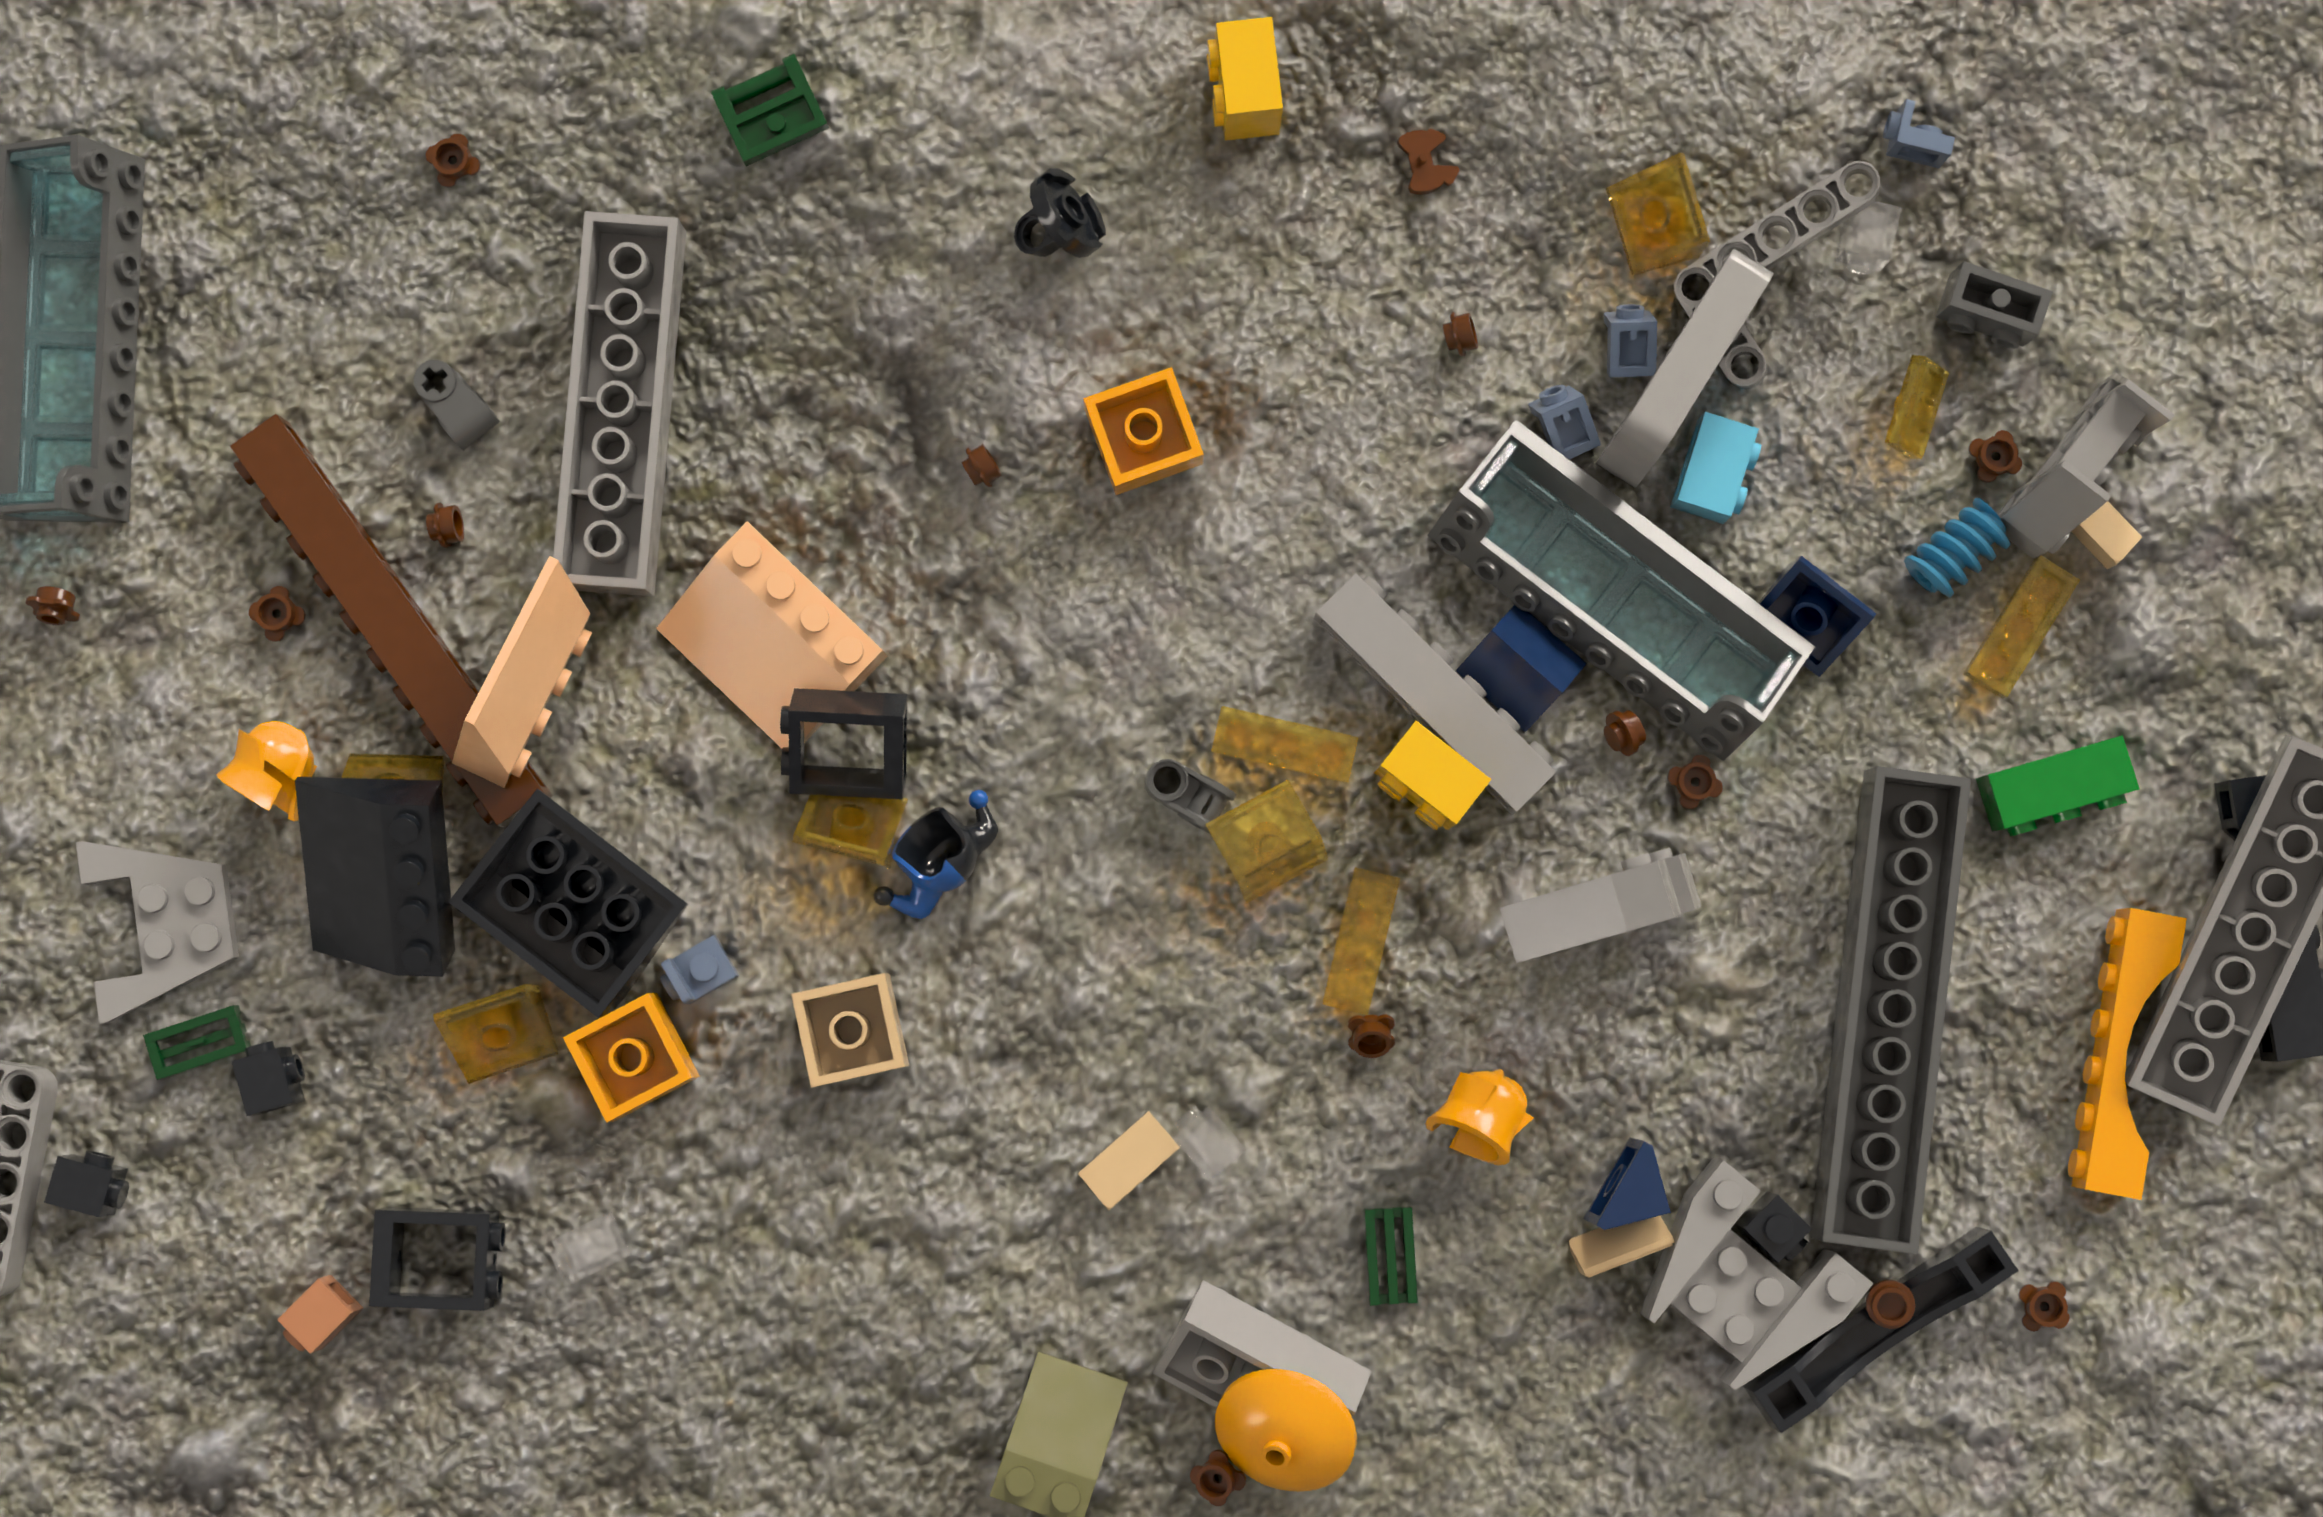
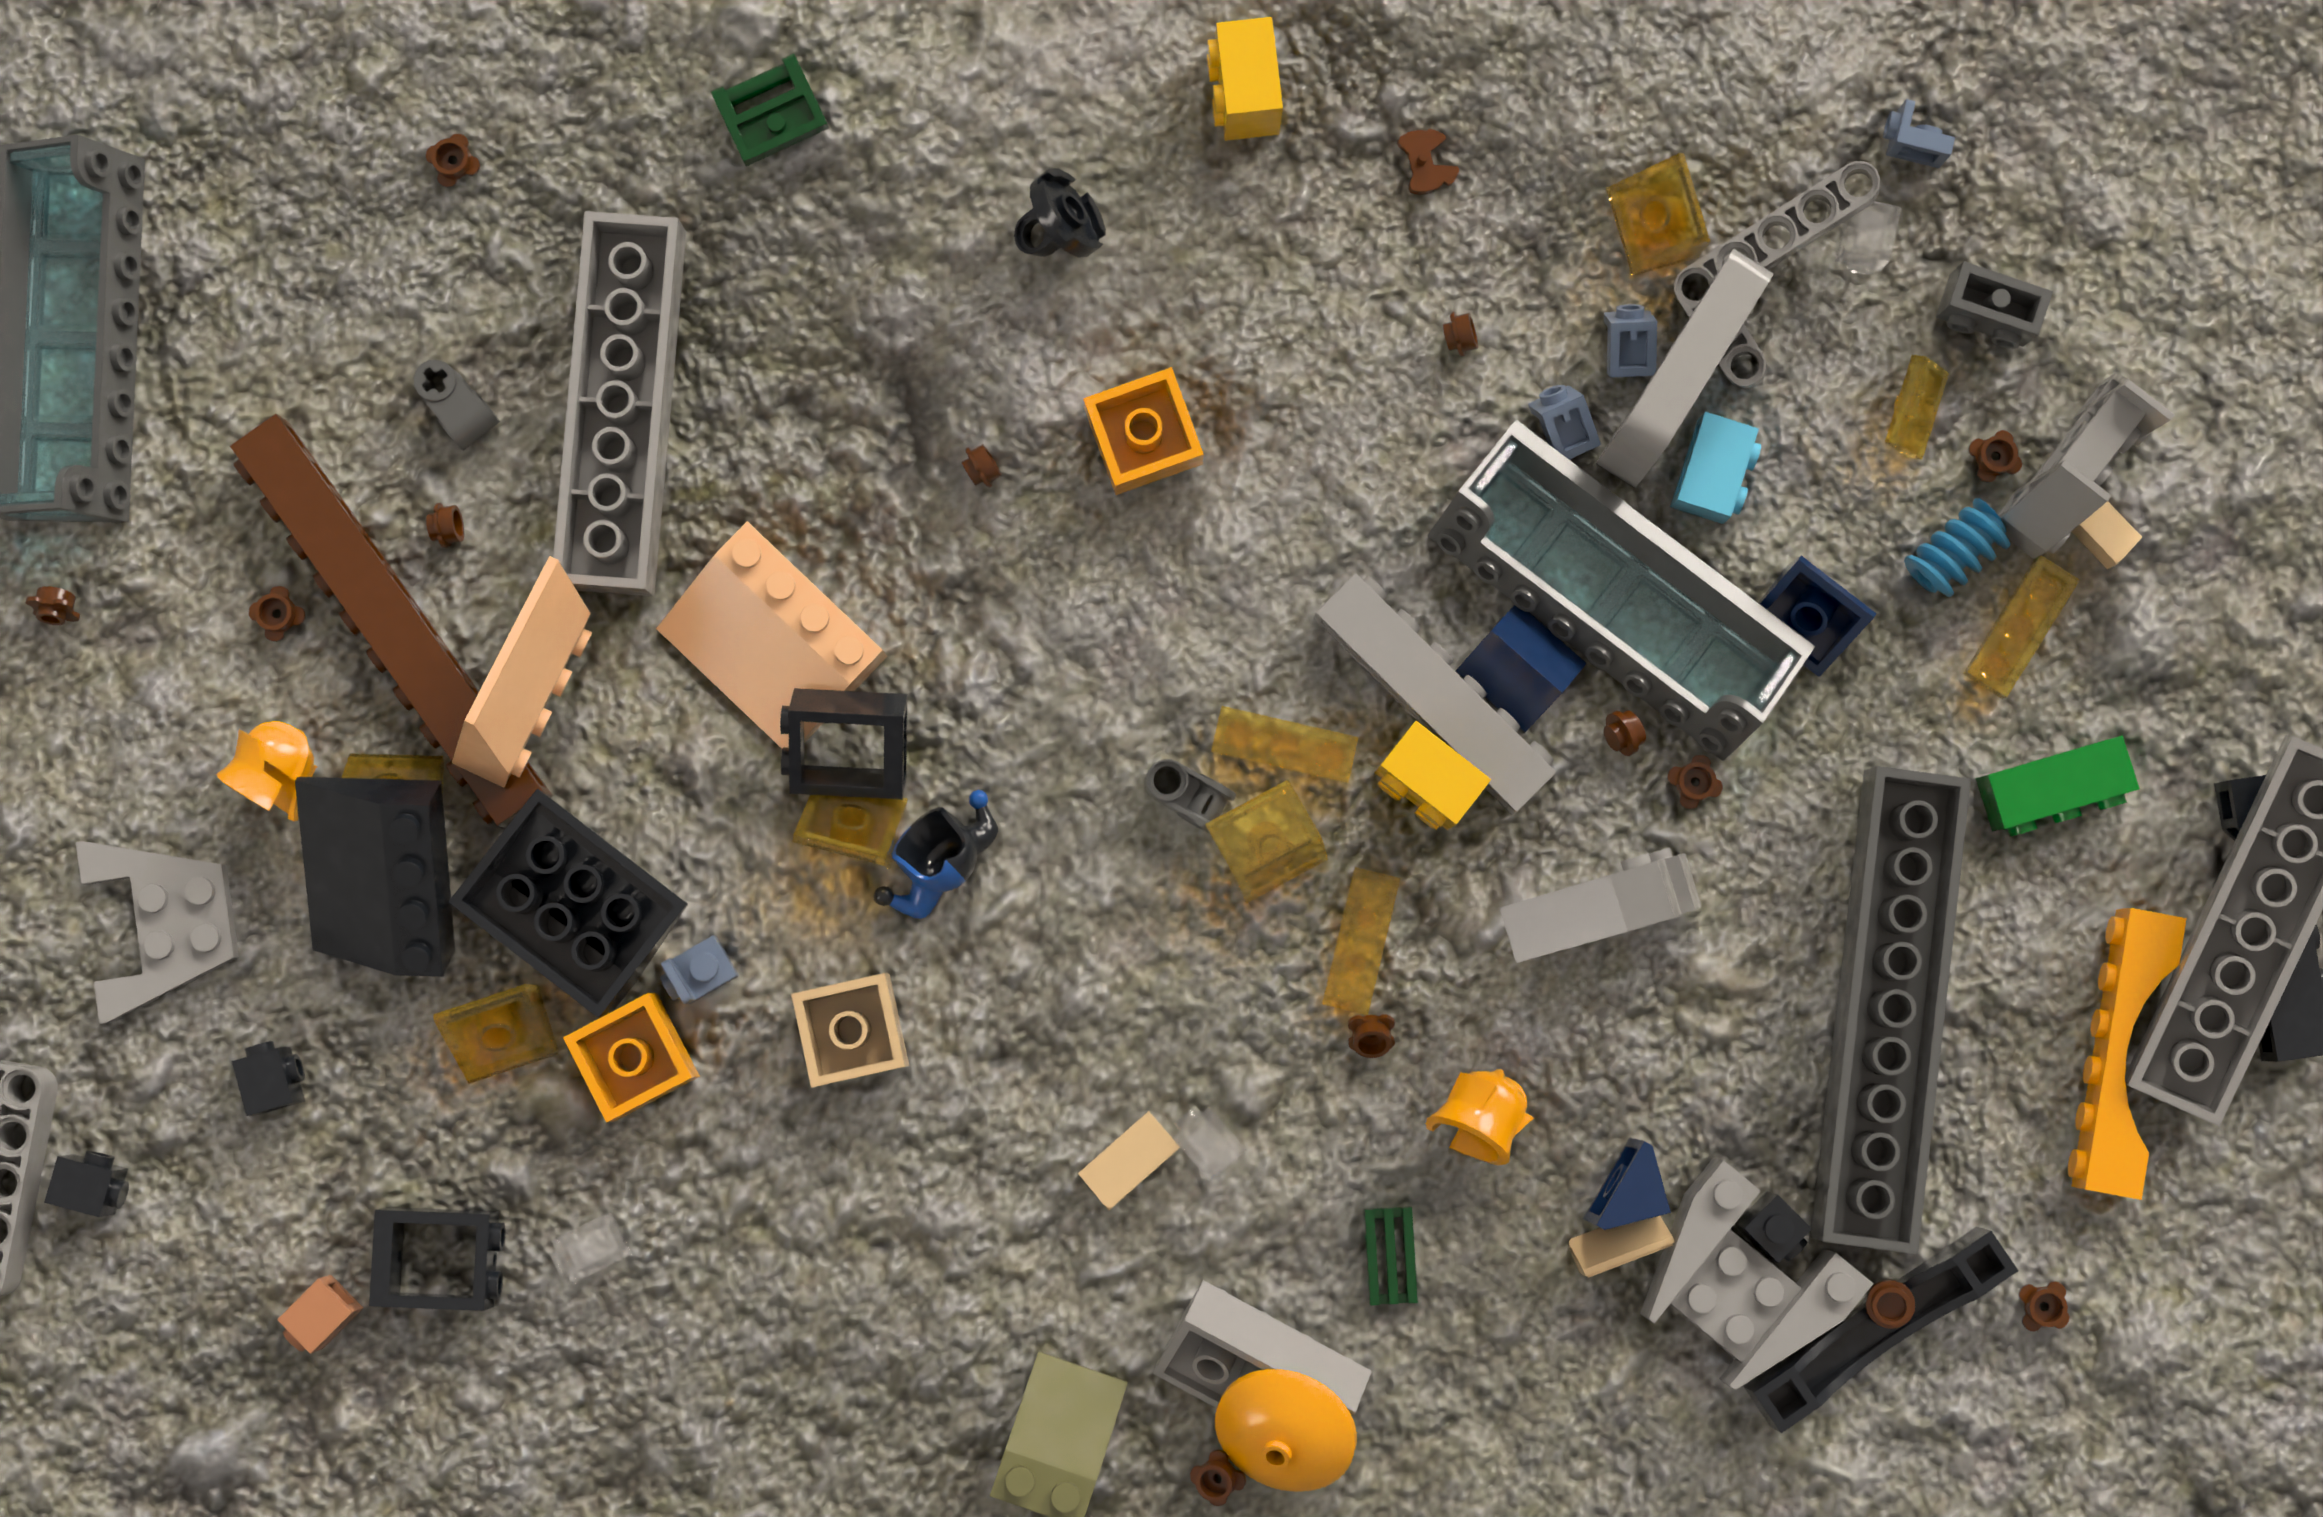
(236, 1030): dark green tile -> none

